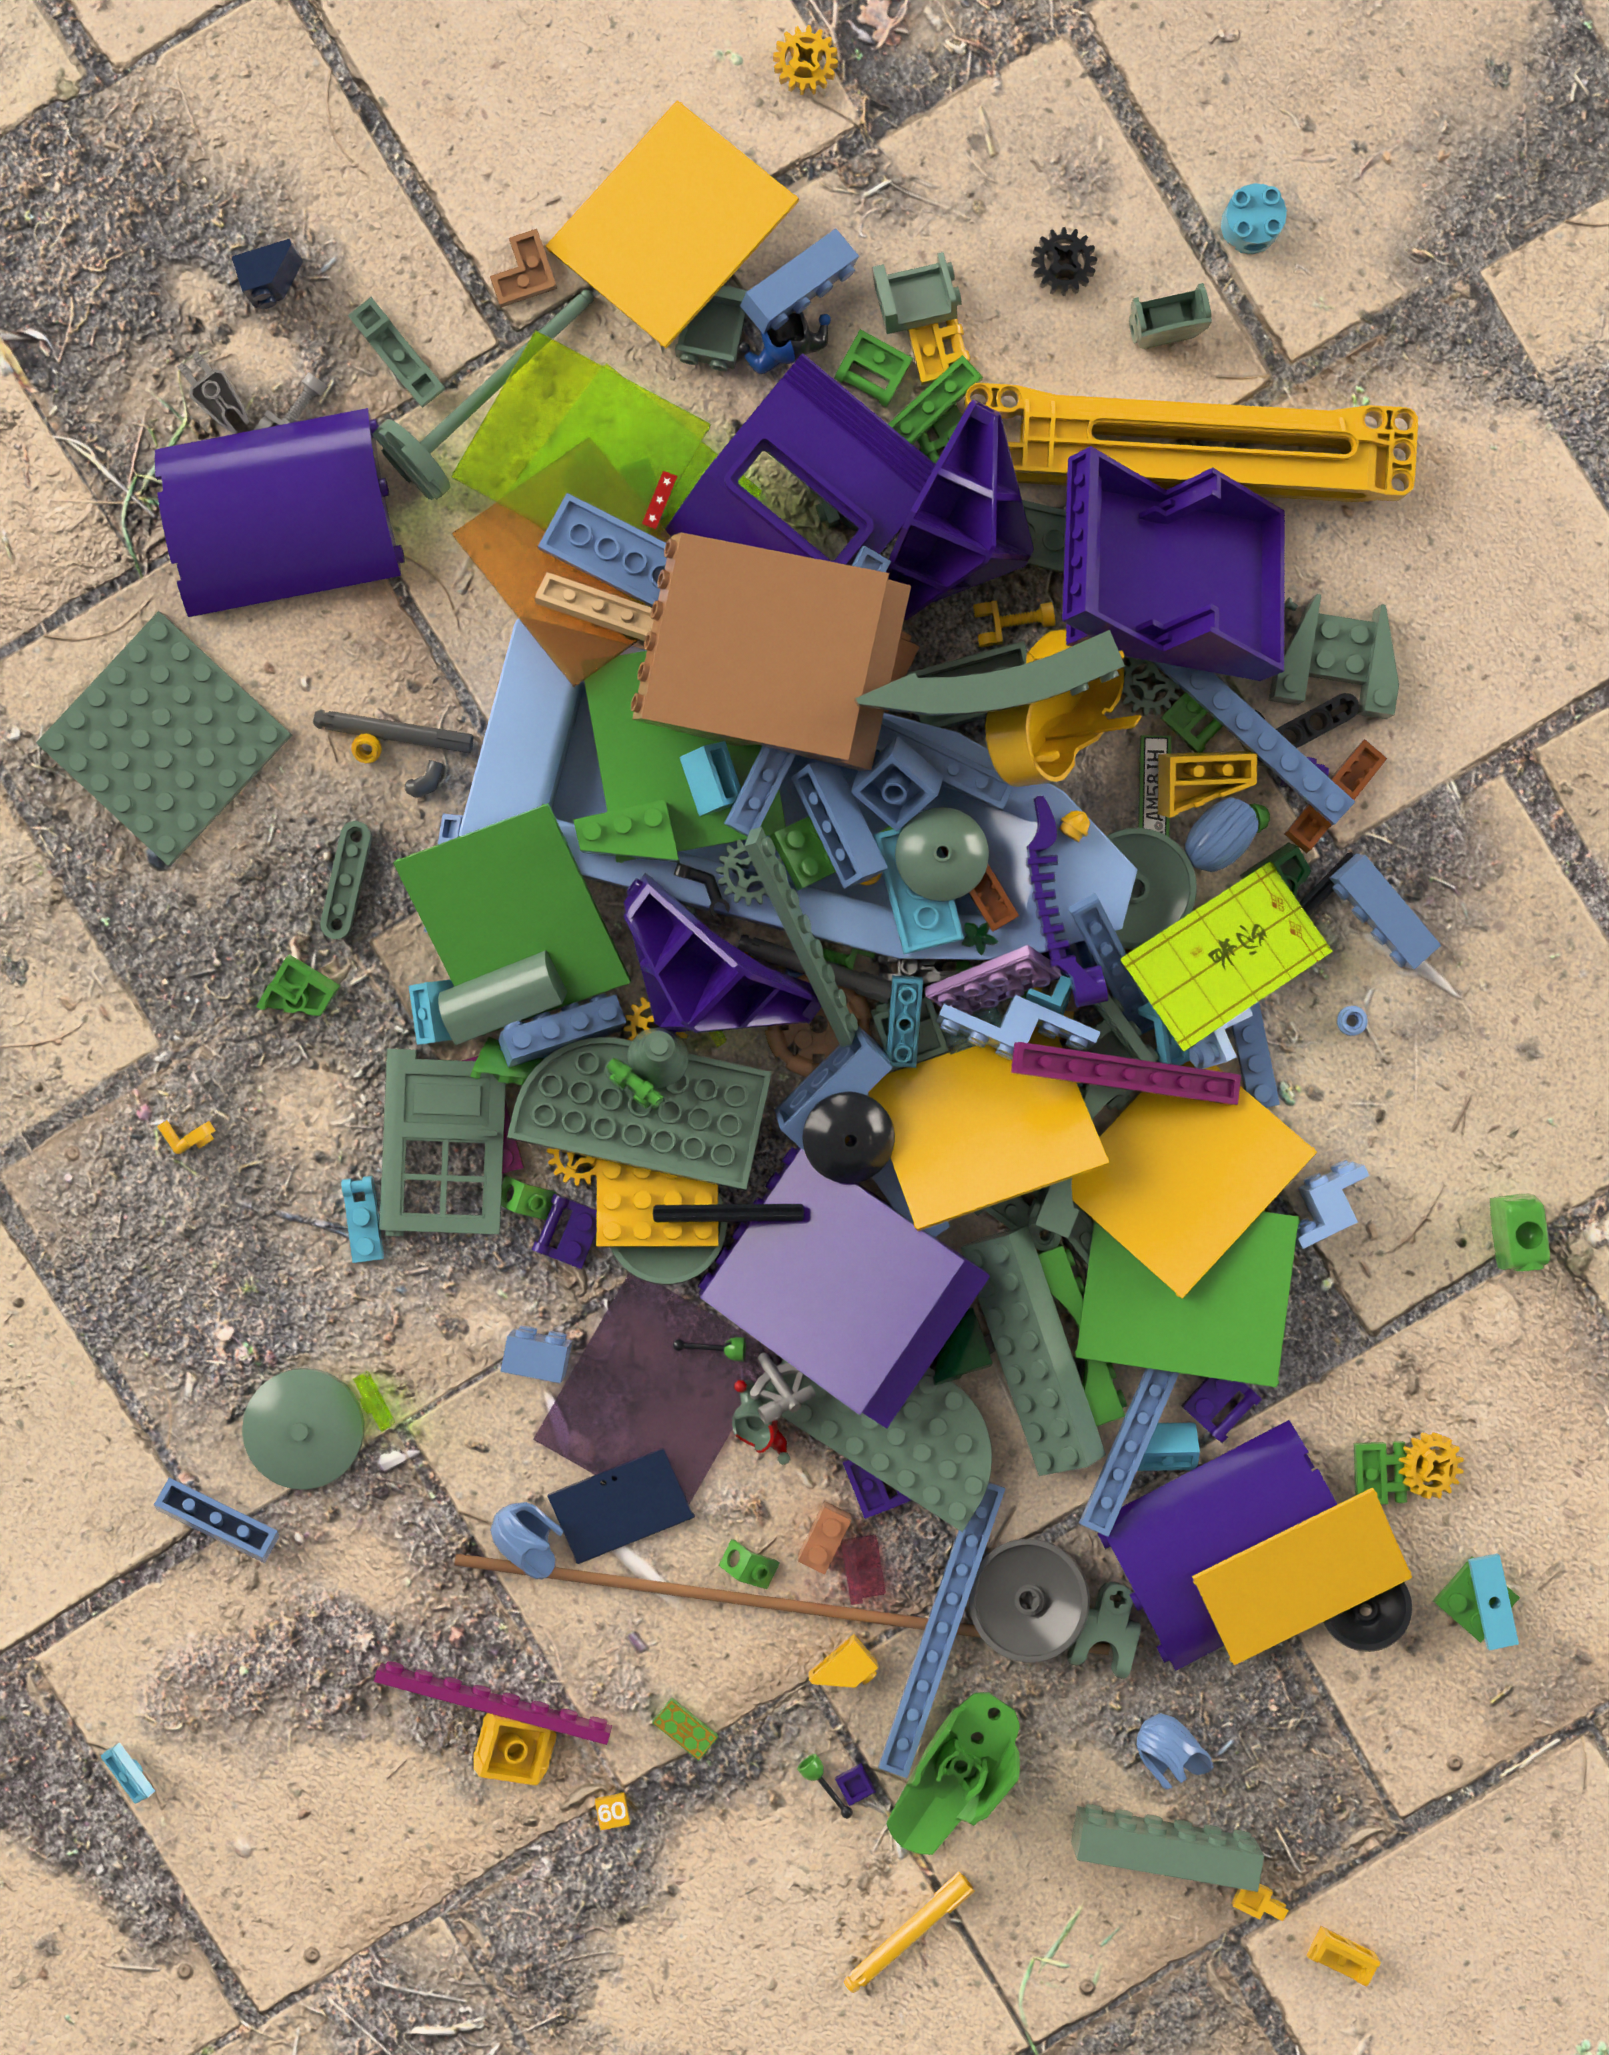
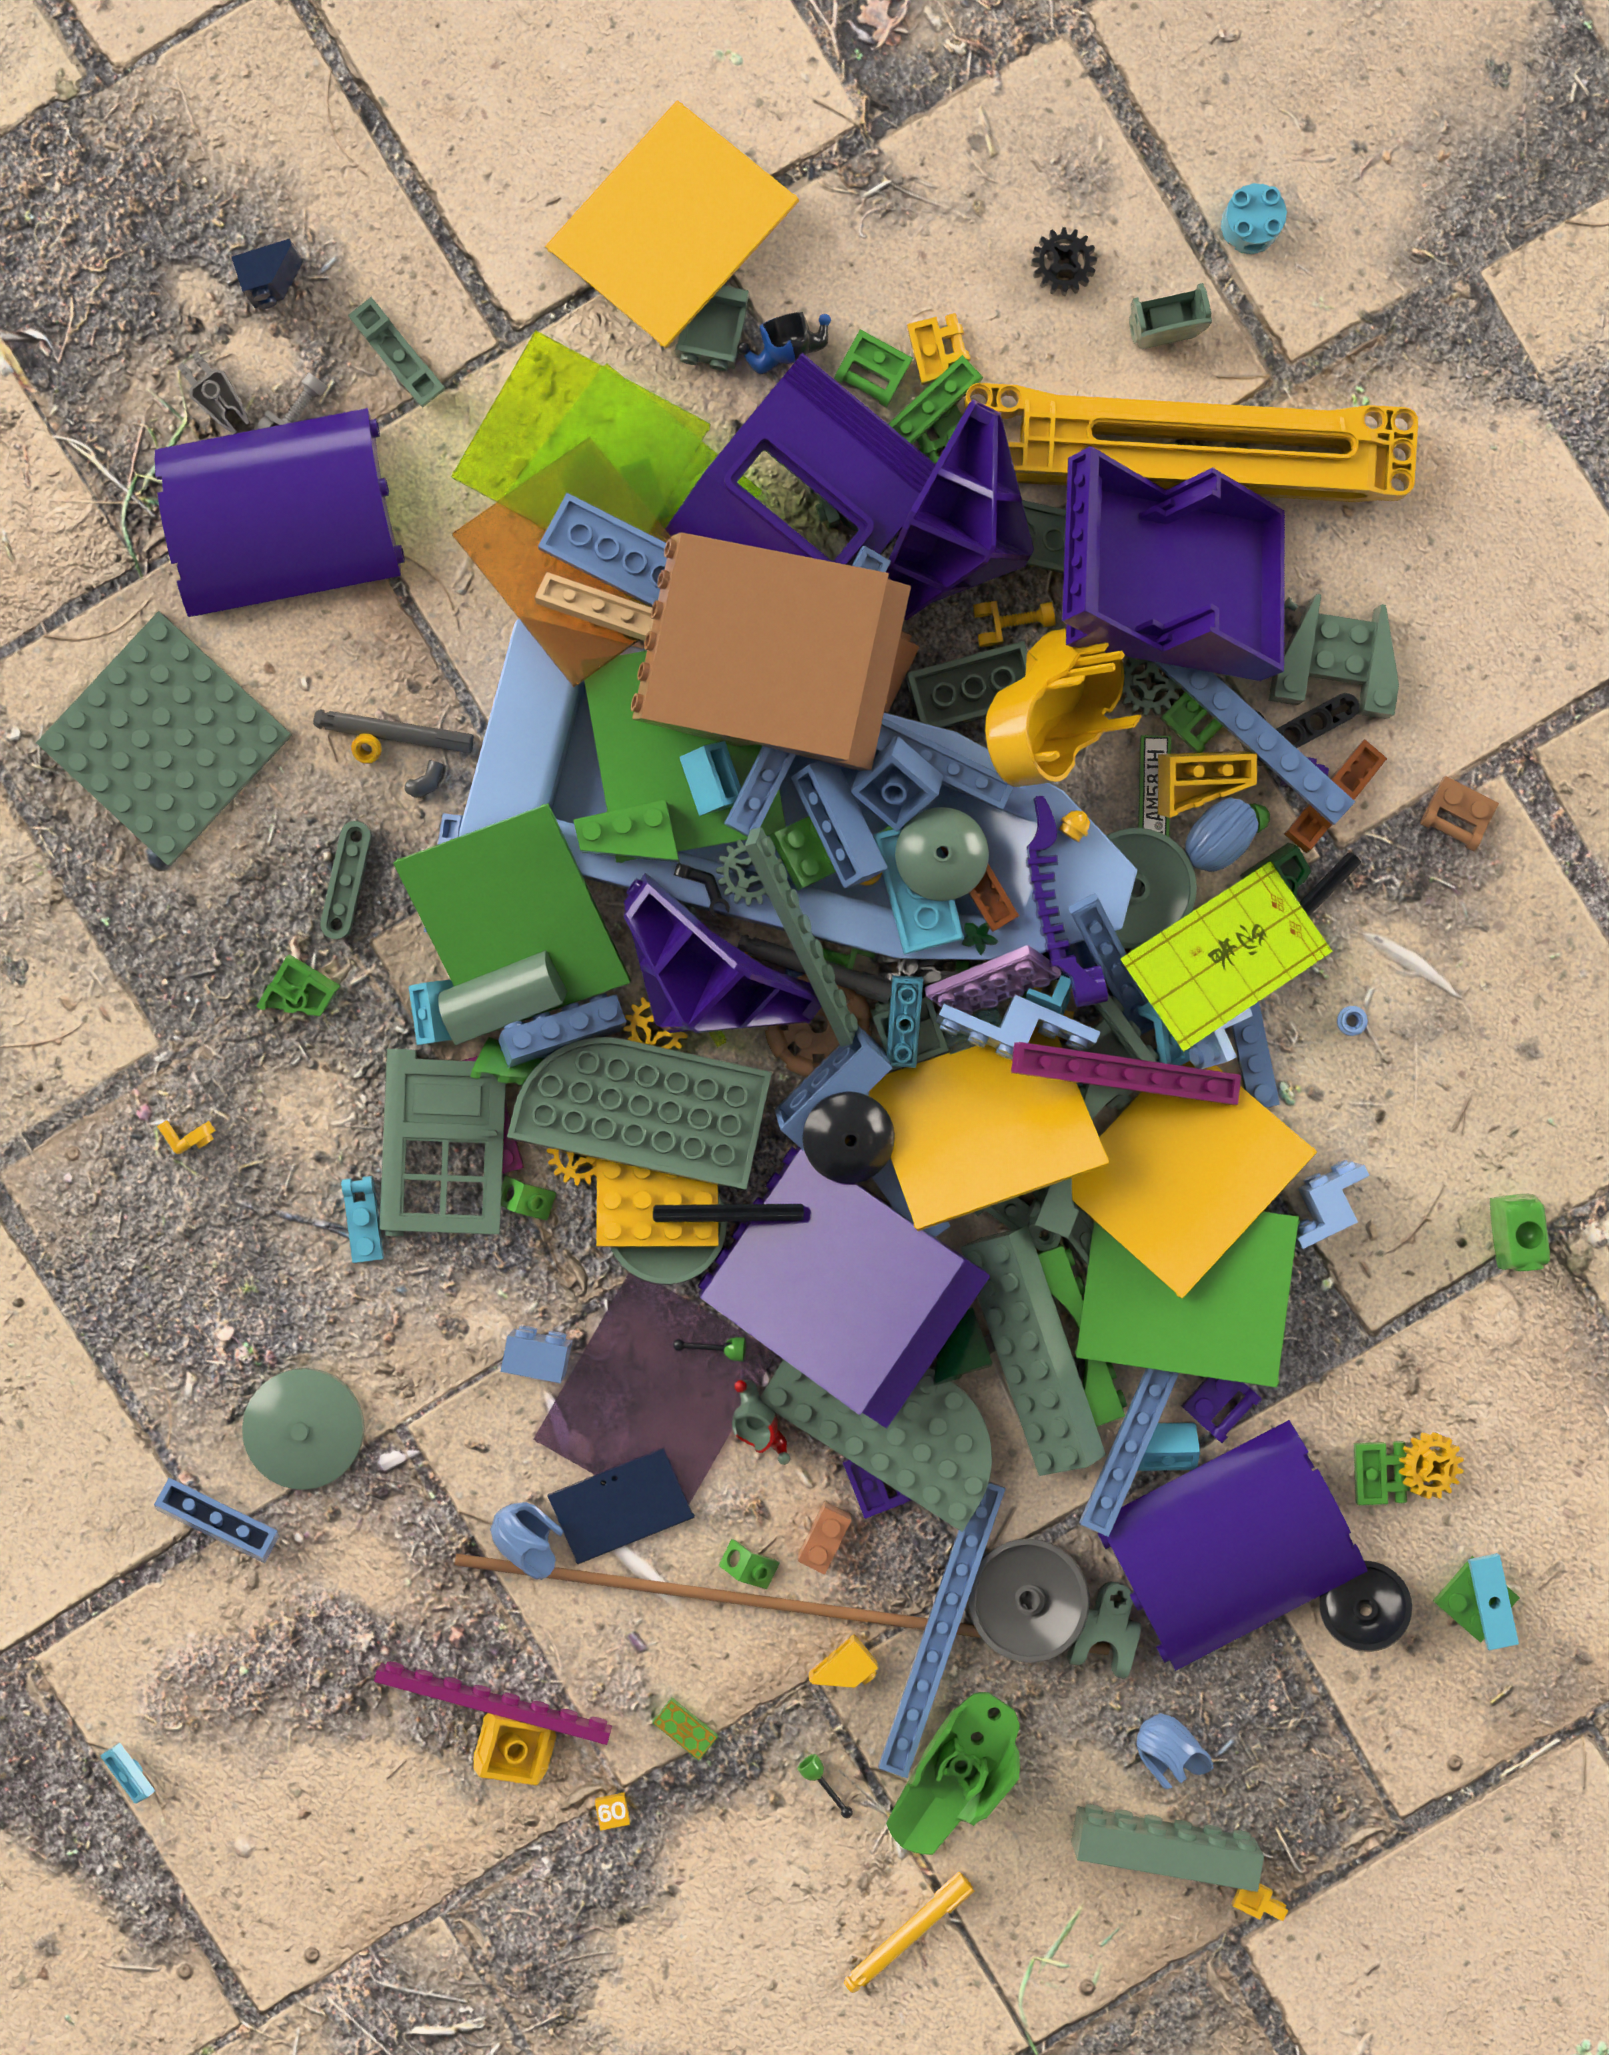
(373, 1401): clear neon green plate -> none
(414, 458): sand green piece -> none
(530, 277): medium nougat plate -> none
(577, 1235): dark purple plate -> none
(623, 1076): bright green plate -> none
(658, 1056): sand green cone -> none
(659, 499): red sticker -> none
(788, 1398): light grey piece -> none
(800, 281): medium blue brick -> none
(807, 46): yellow gear -> none
(855, 1784): dark purple tile -> none
(863, 1567): clear pink panel -> none
(917, 295): sand green panel -> none
(1003, 688): sand green slope -> none
(1302, 1576): yellow piece -> none
(1343, 1956): yellow hinge -> none
(1384, 911): medium blue brick -> none
(1463, 804): none -> medium nougat plate

